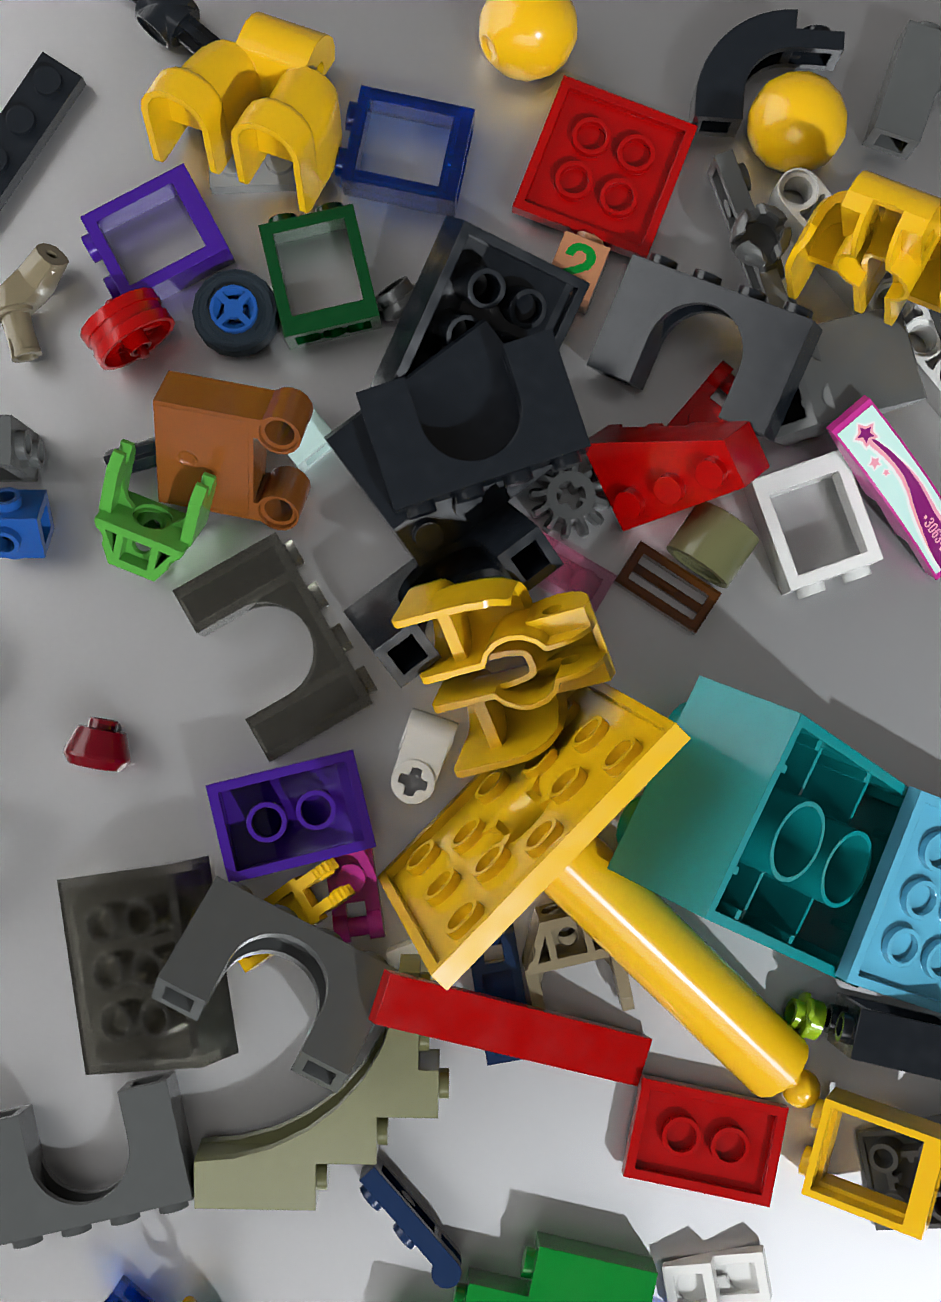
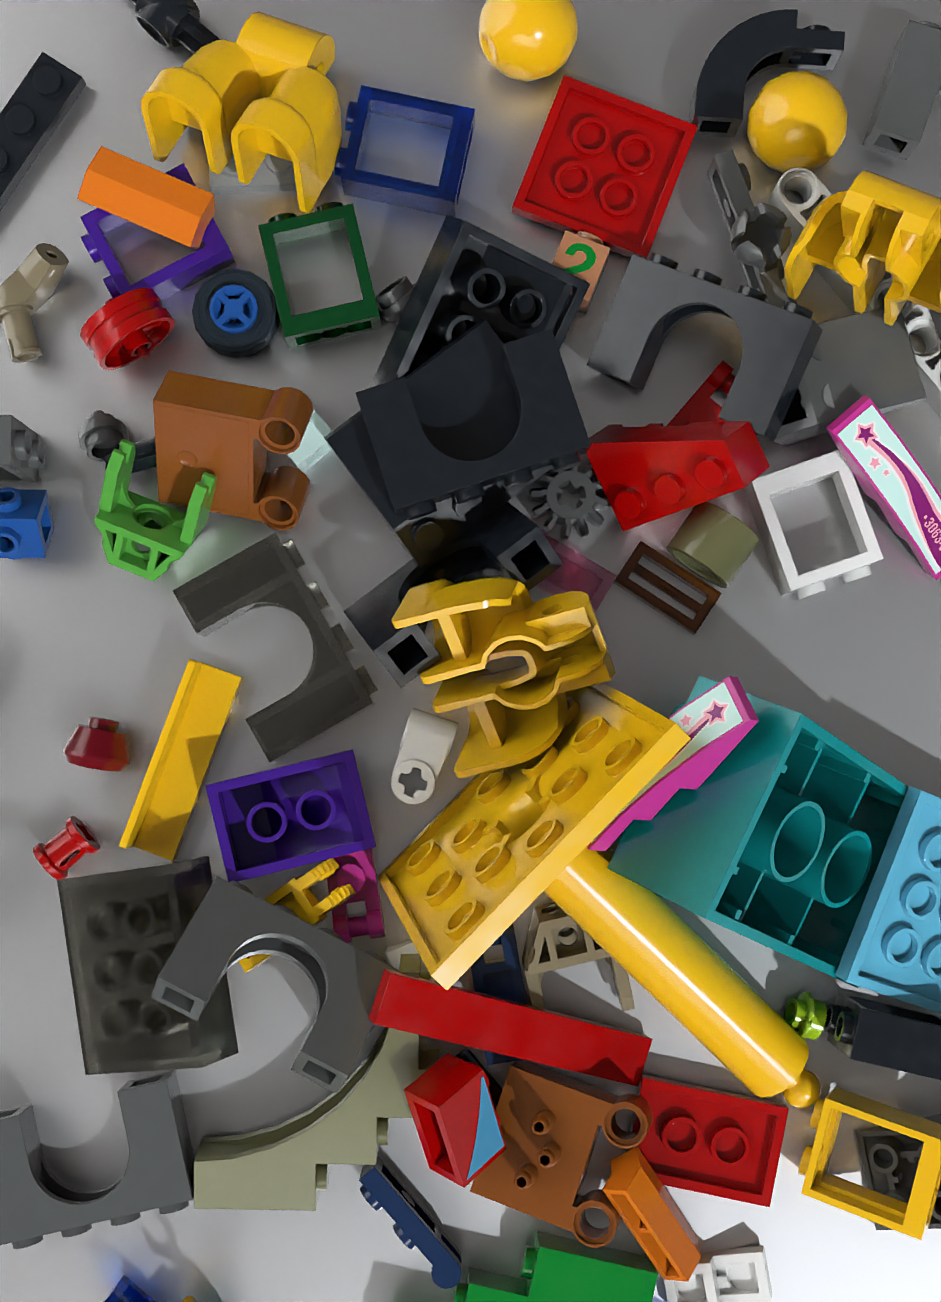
(66, 848): none -> red bush
(100, 434): none -> dark grey plate
(147, 197): none -> orange piece
(181, 760): none -> yellow panel
(456, 1119): none -> red brick
(549, 1142): none -> dark orange piece
(652, 1216): none -> orange piece
(715, 725): none -> dark pink slope

